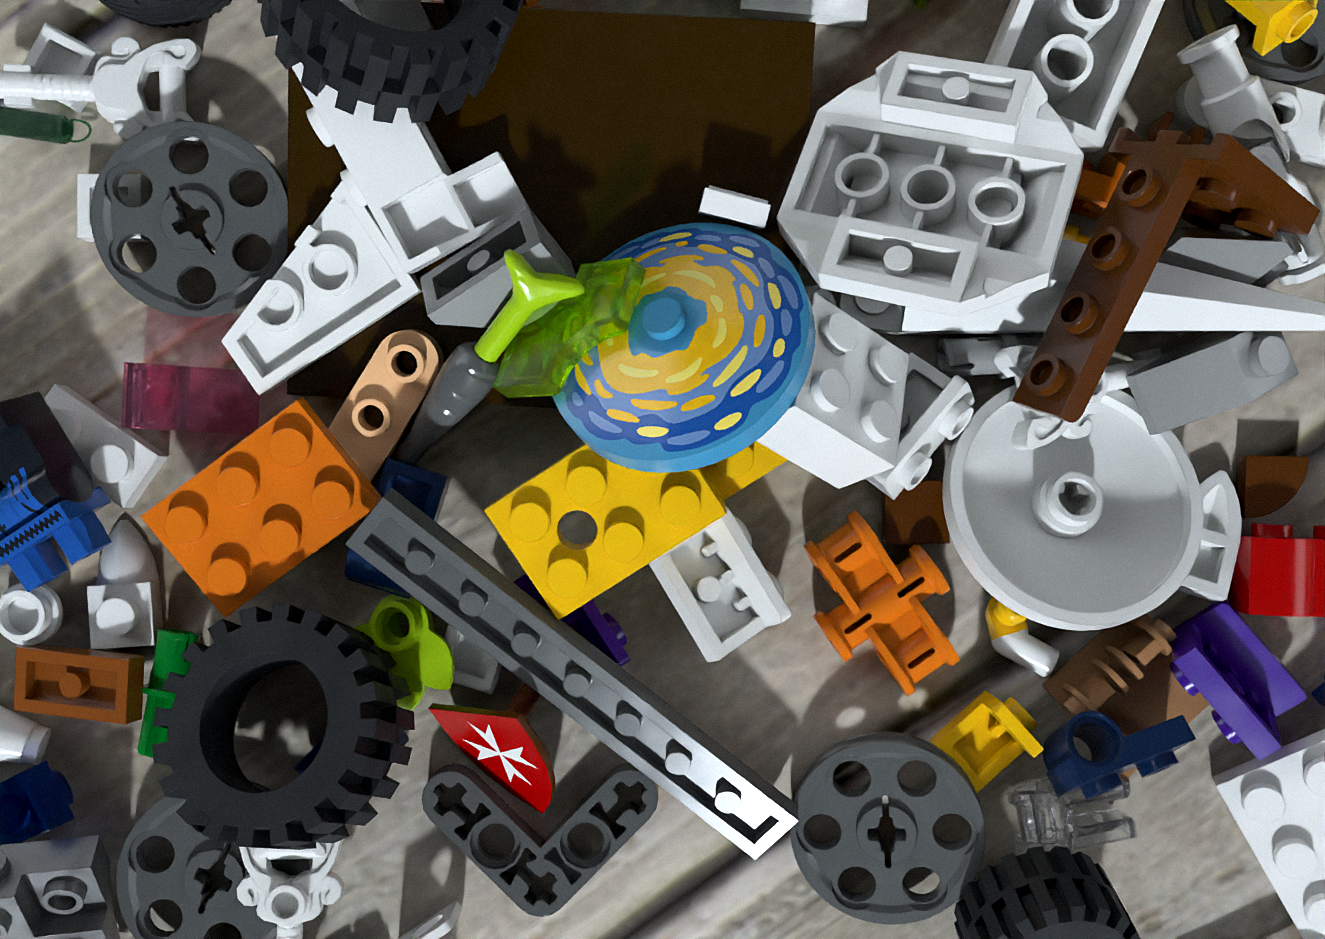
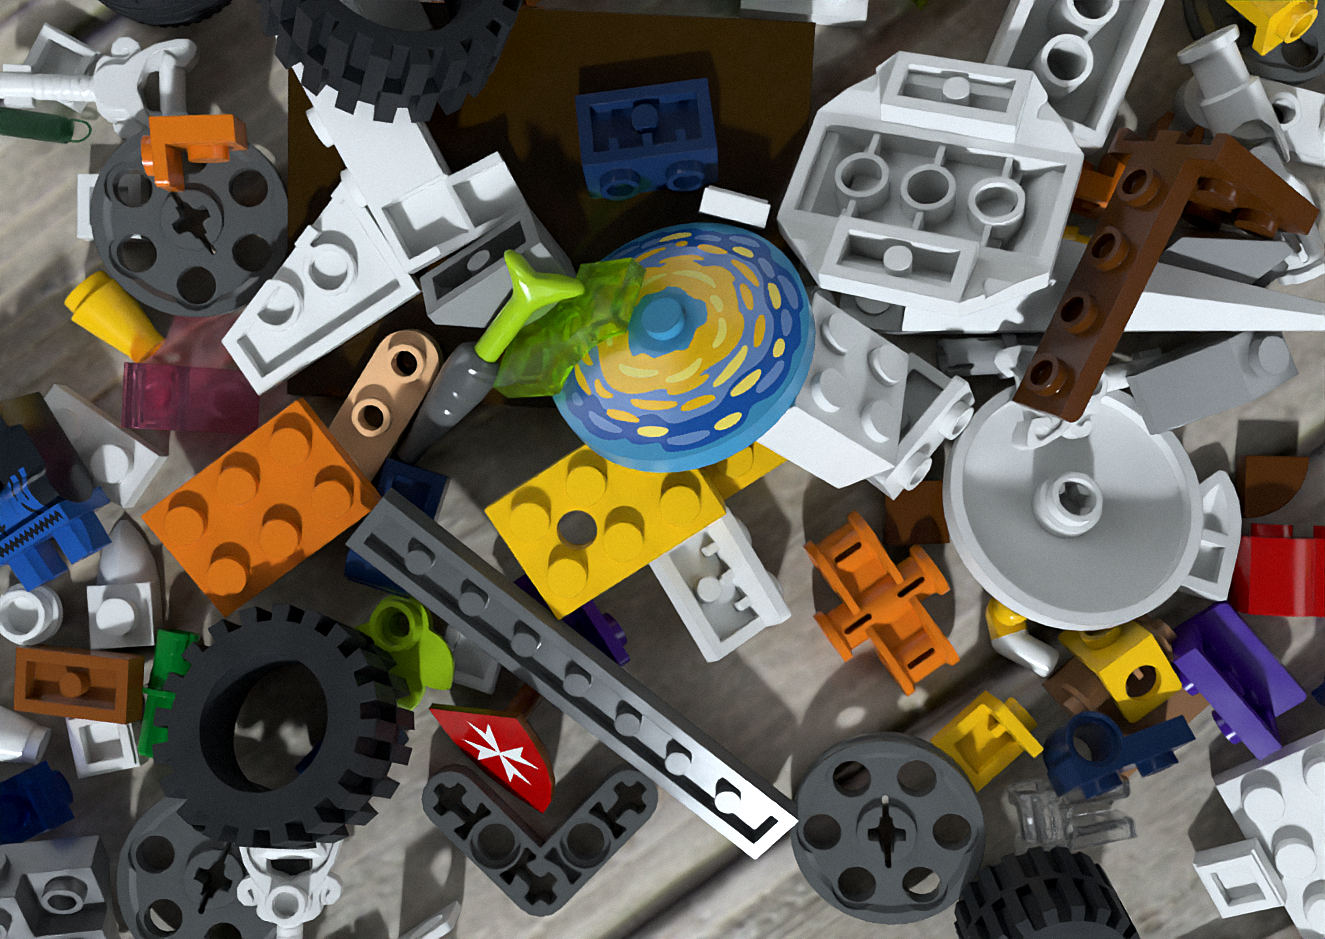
(104, 746): none -> white tile
(114, 317): none -> yellow cone
(201, 136): none -> orange bracket
(647, 139): none -> dark blue bracket
(1115, 654): none -> yellow bracket
(1240, 878): none -> white tile

